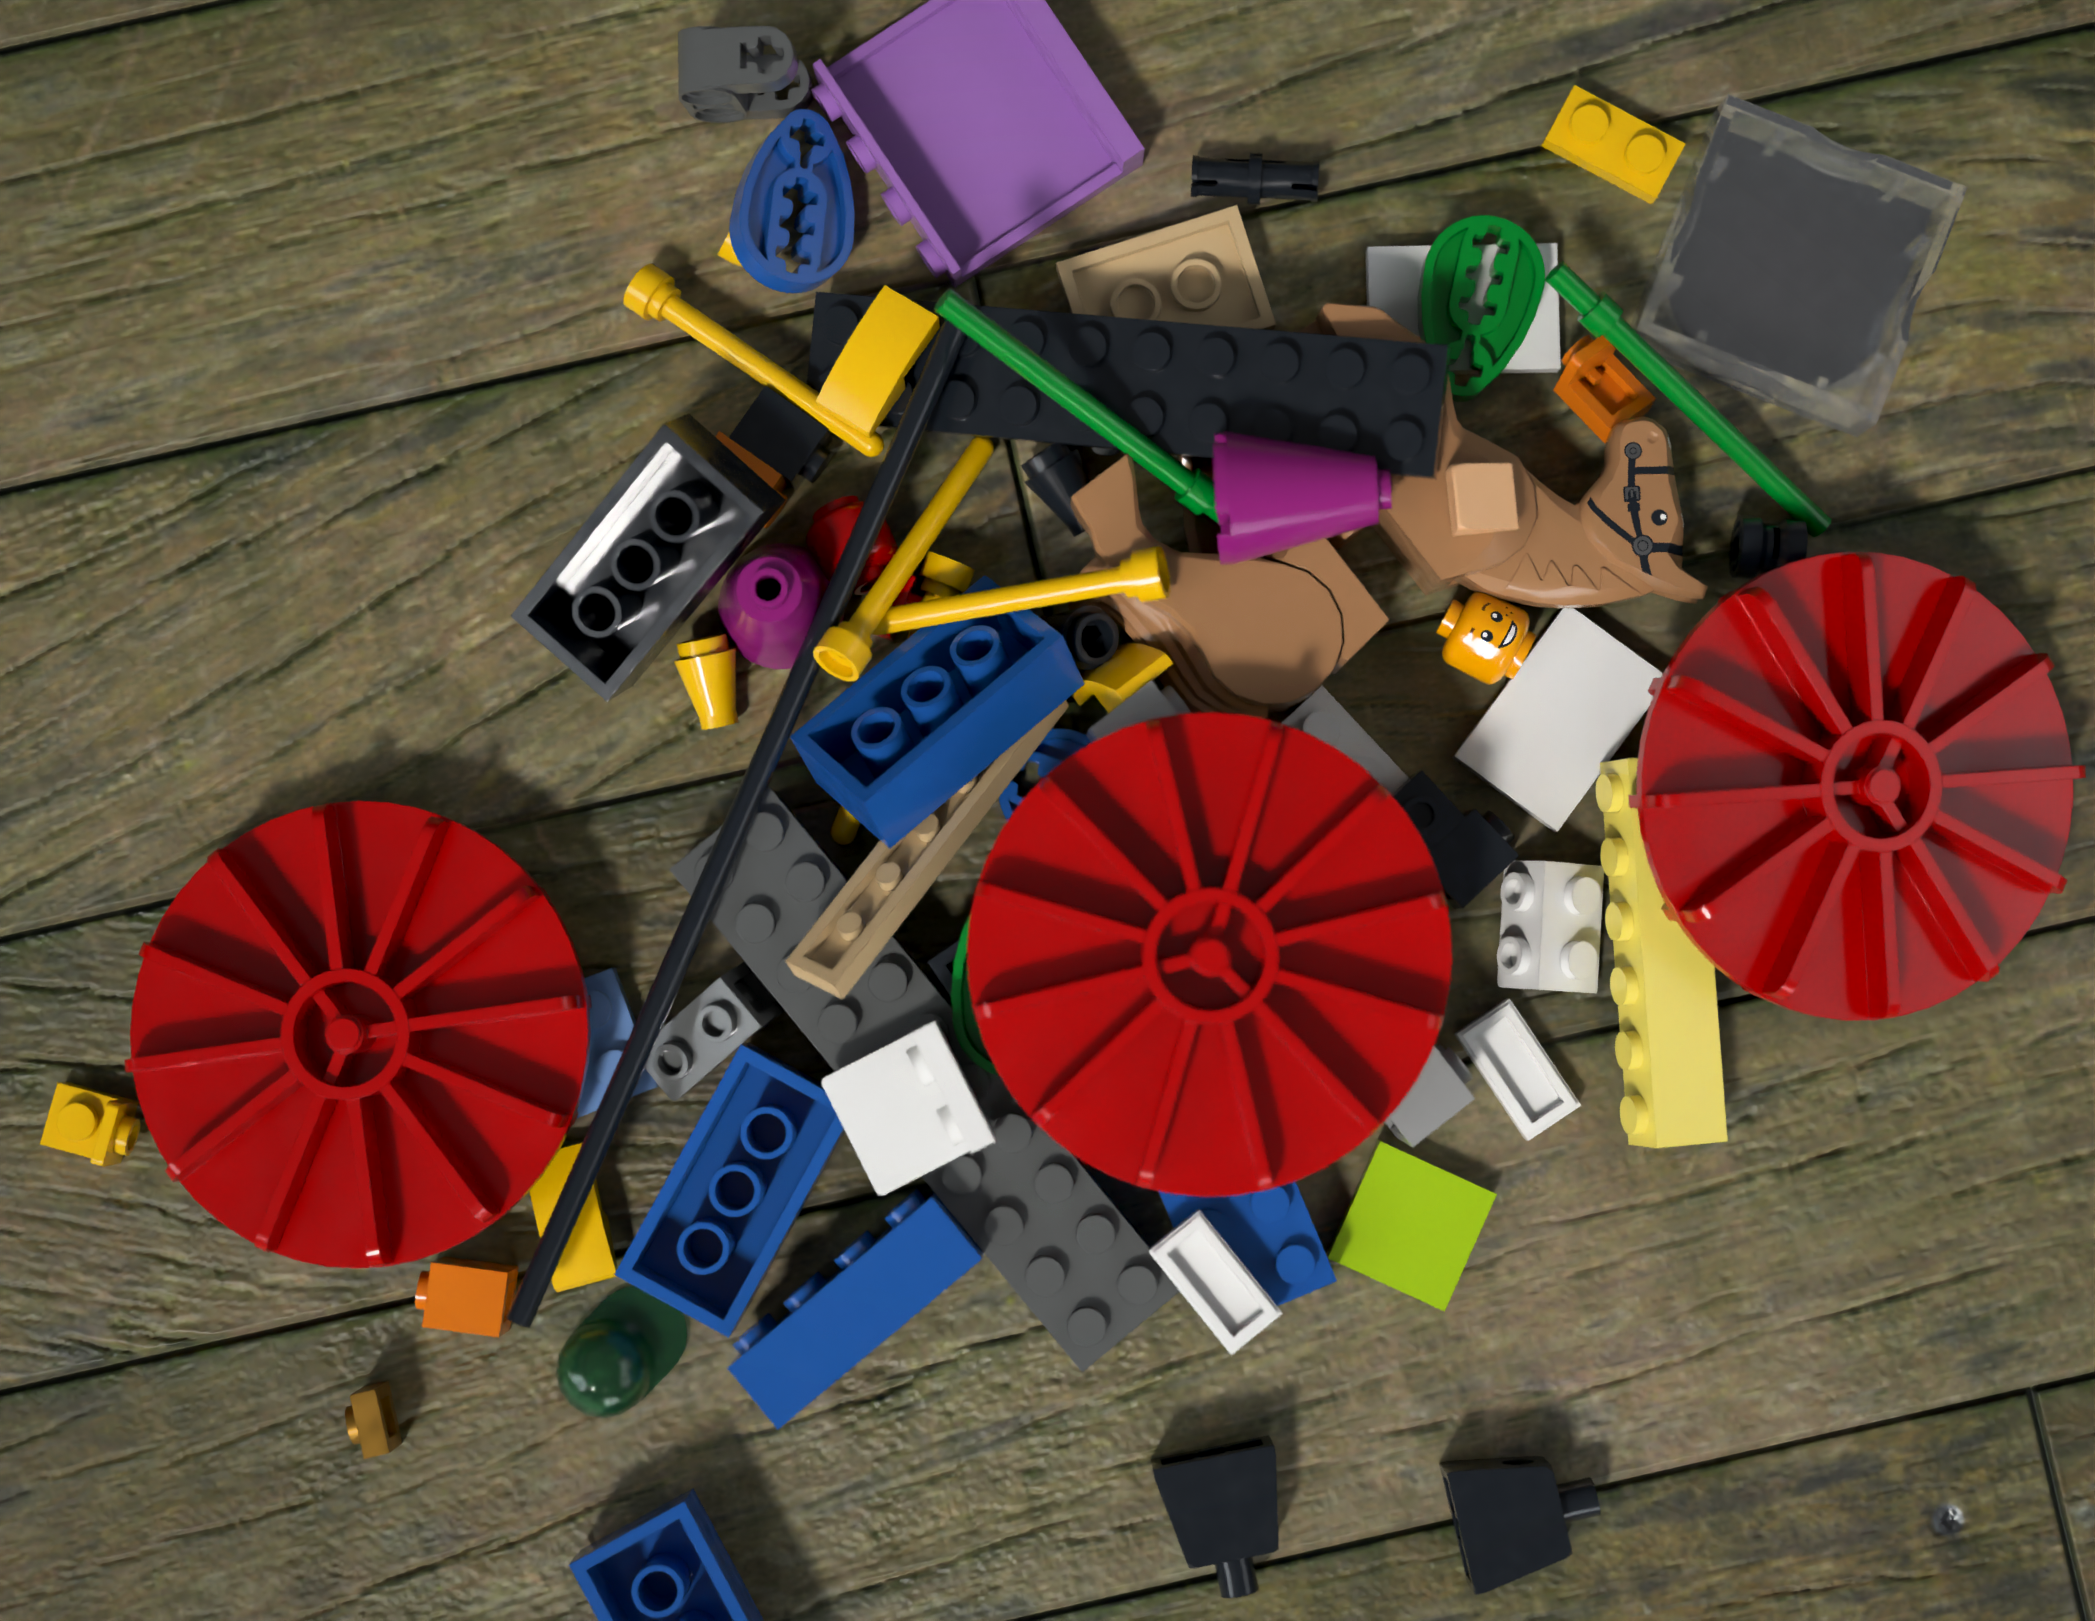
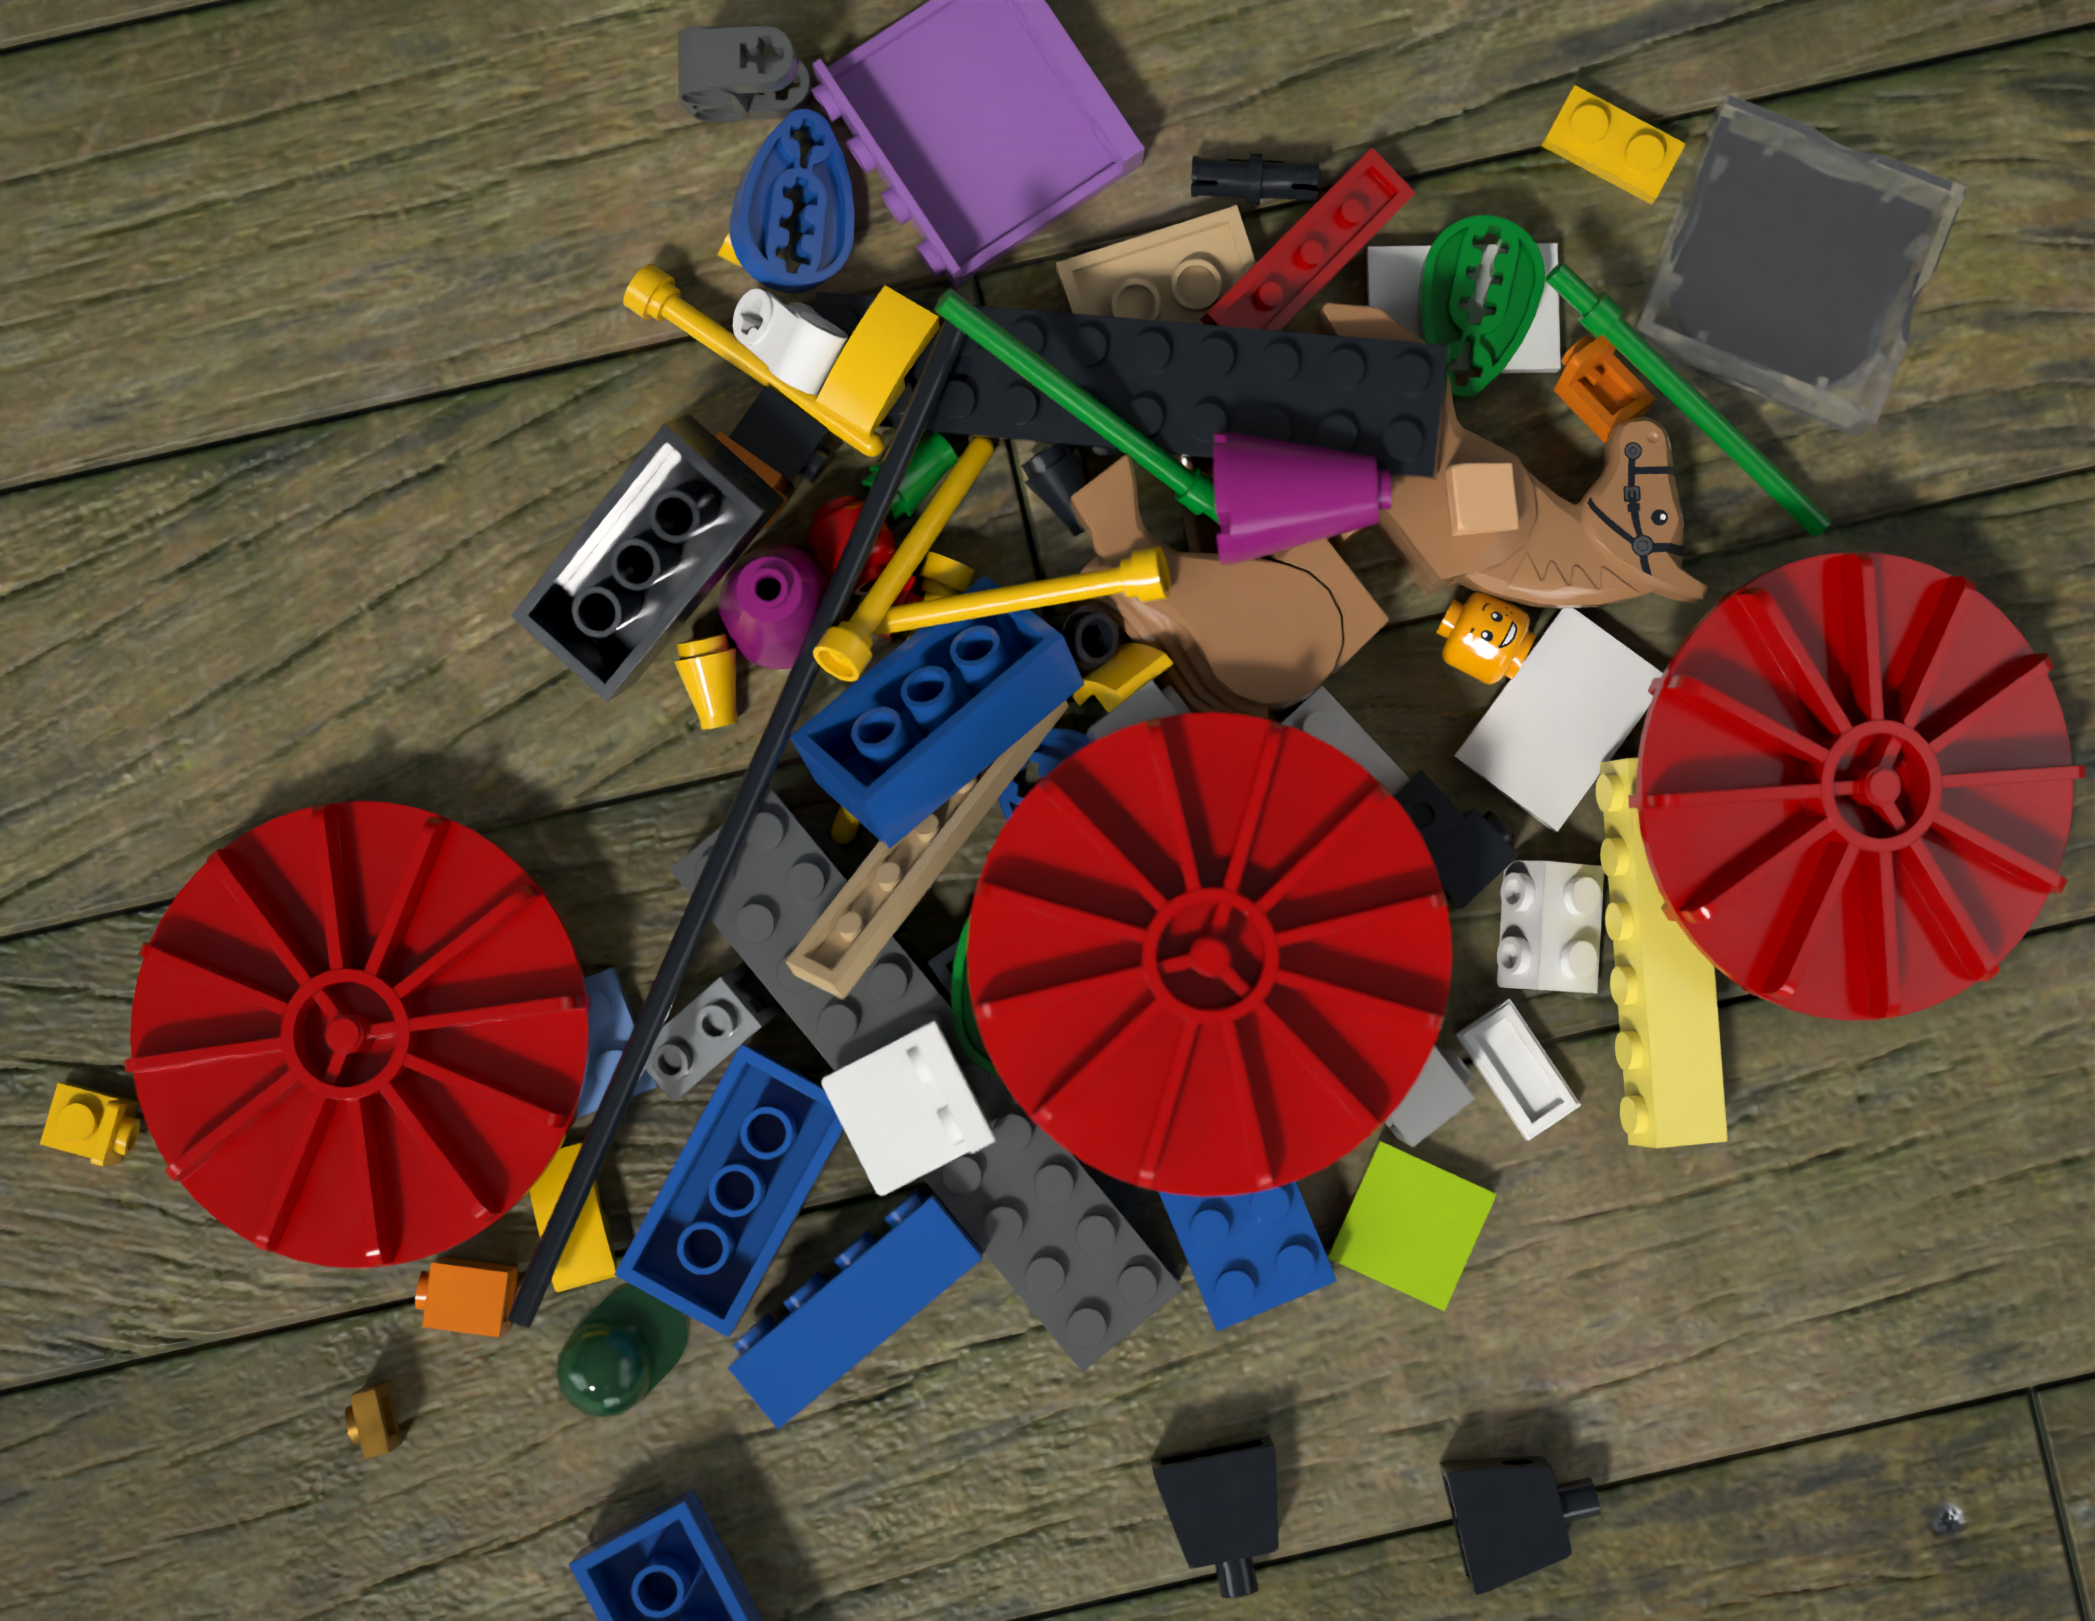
(788, 339): none -> white piece
(928, 465): none -> green cone
(1215, 1281): white tile -> none
(1314, 248): none -> red plate
(1765, 546): black wheel -> none

